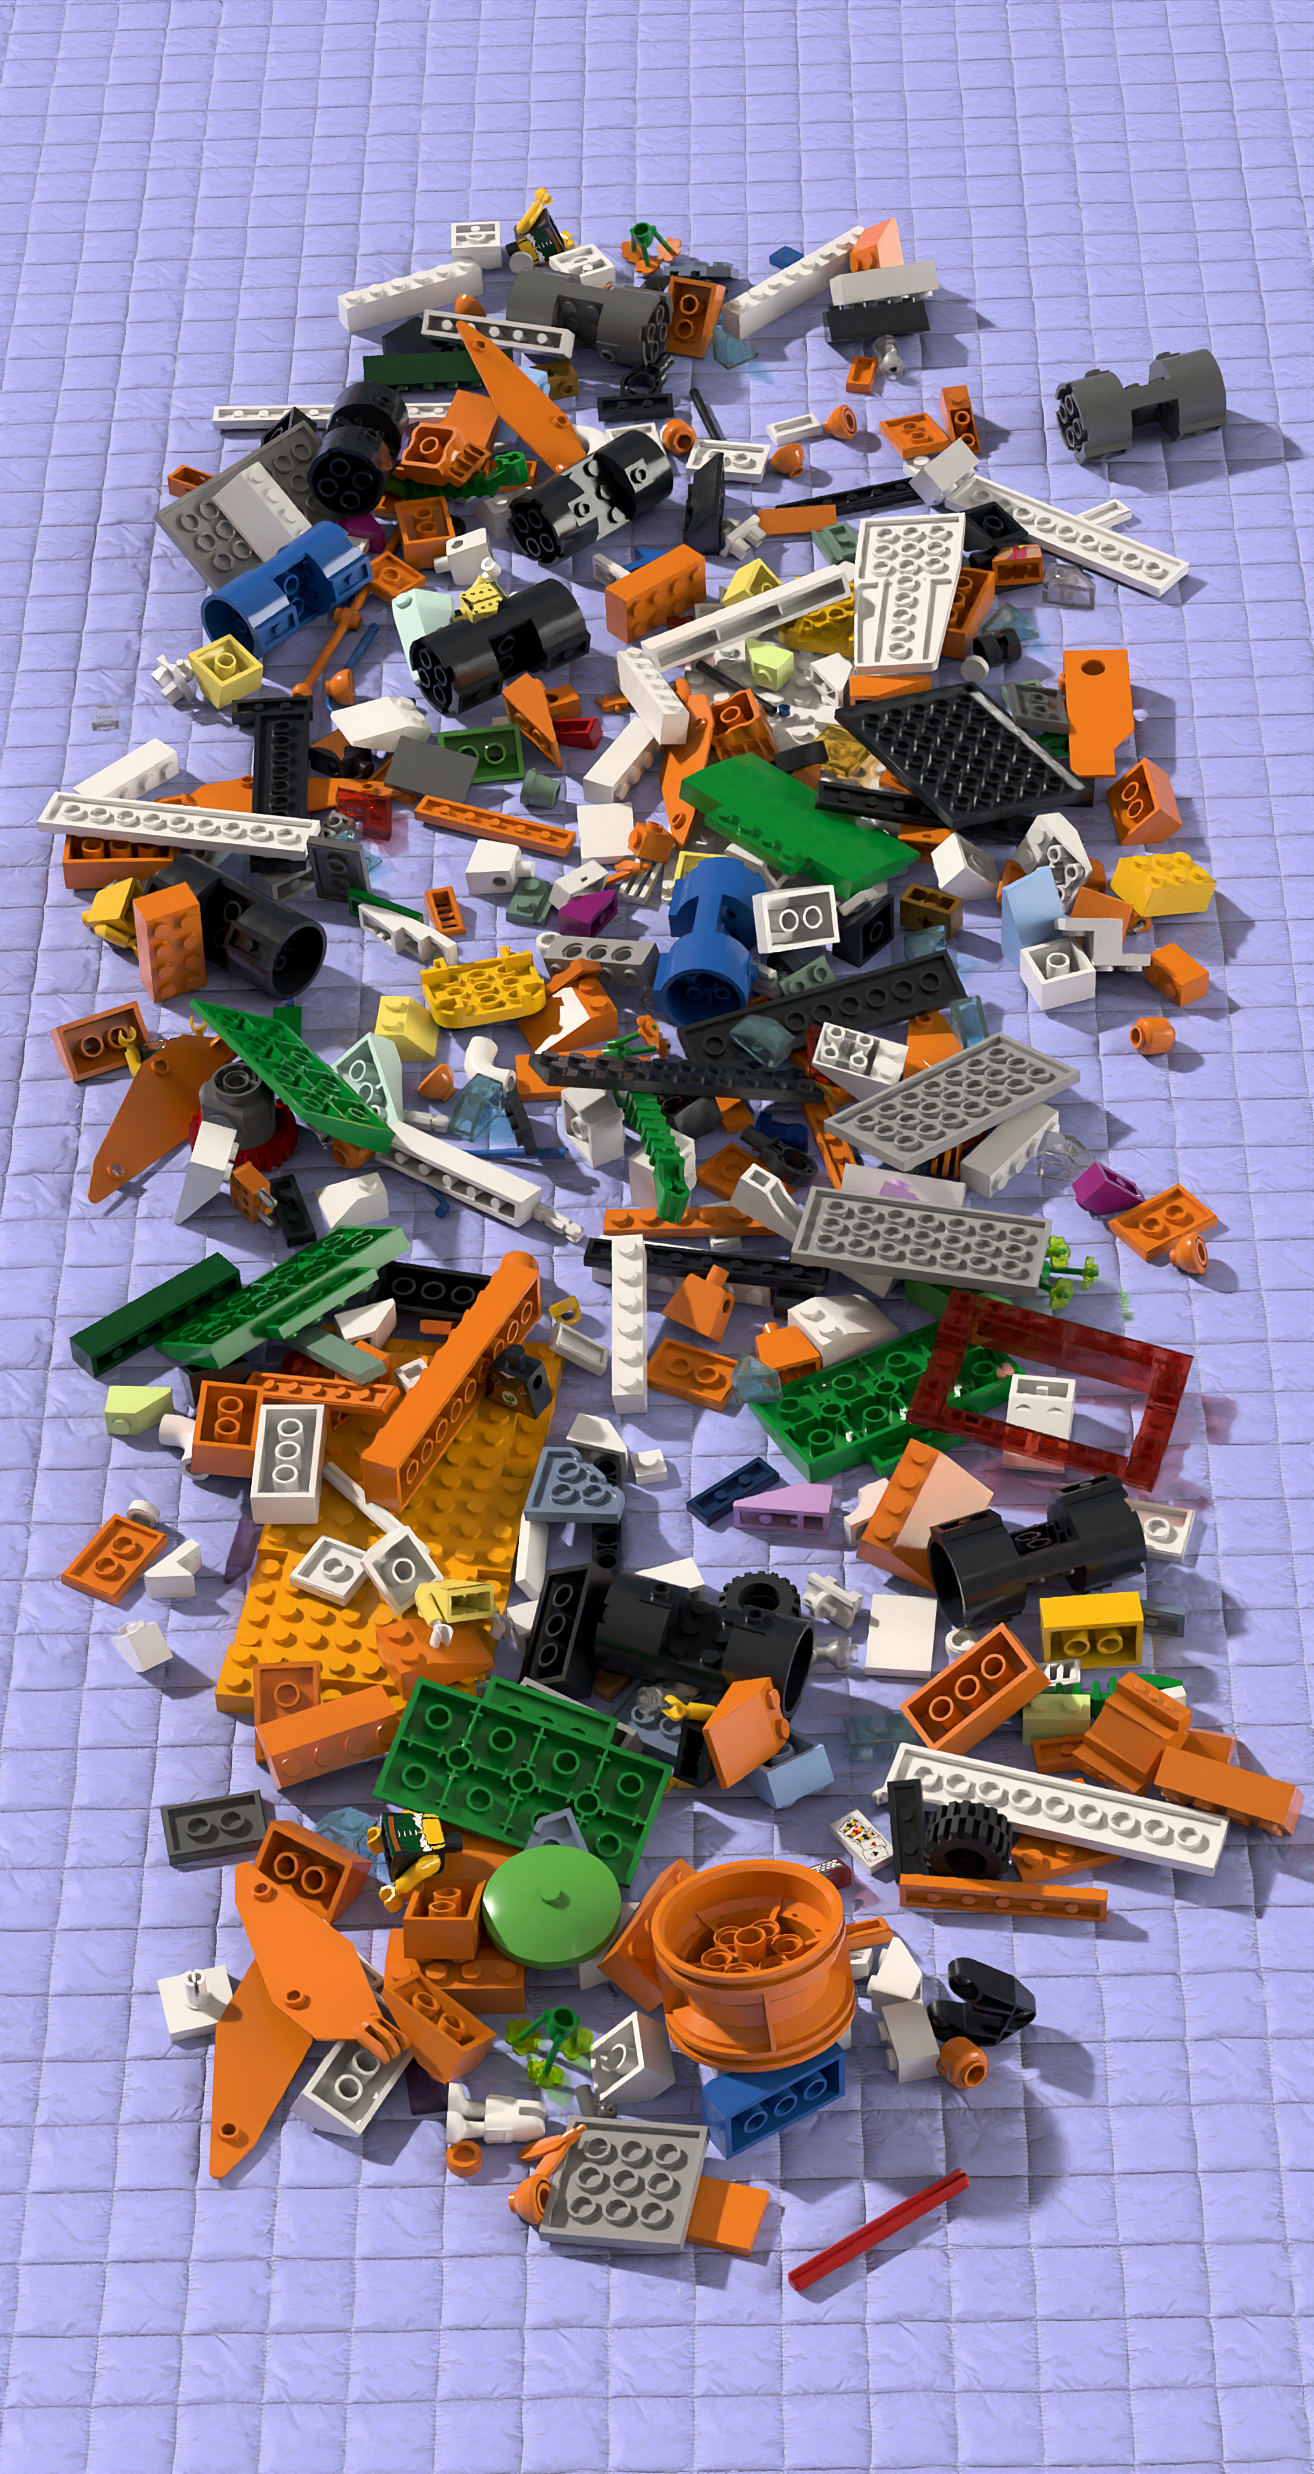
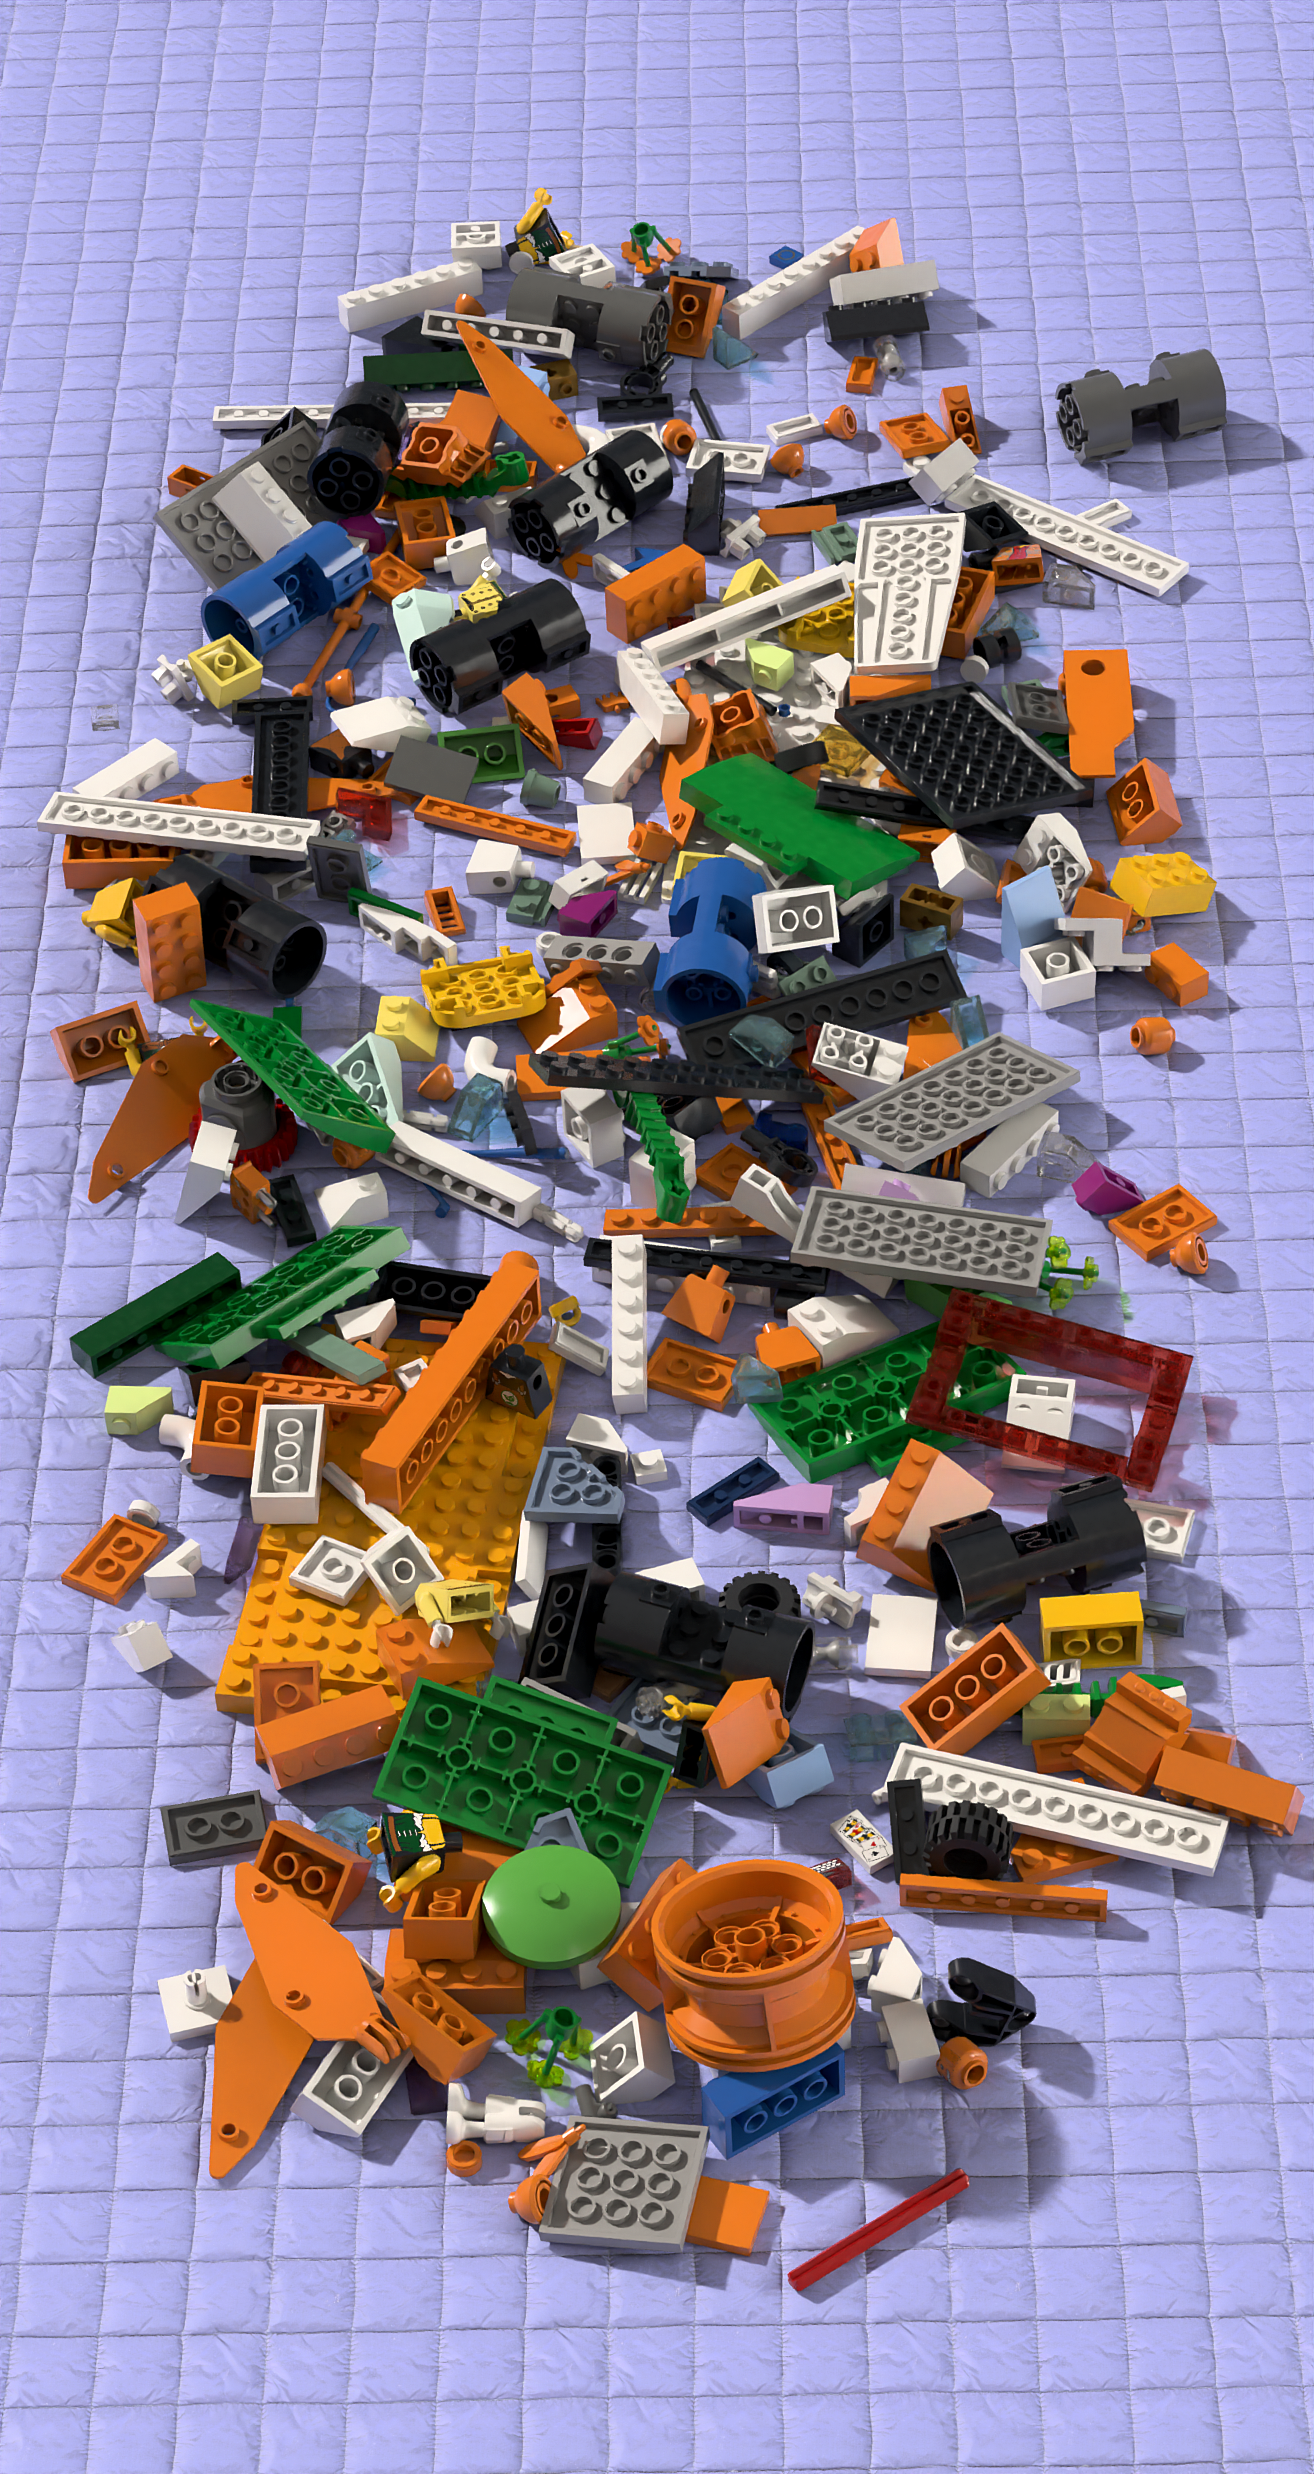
(570, 565): none -> orange piece

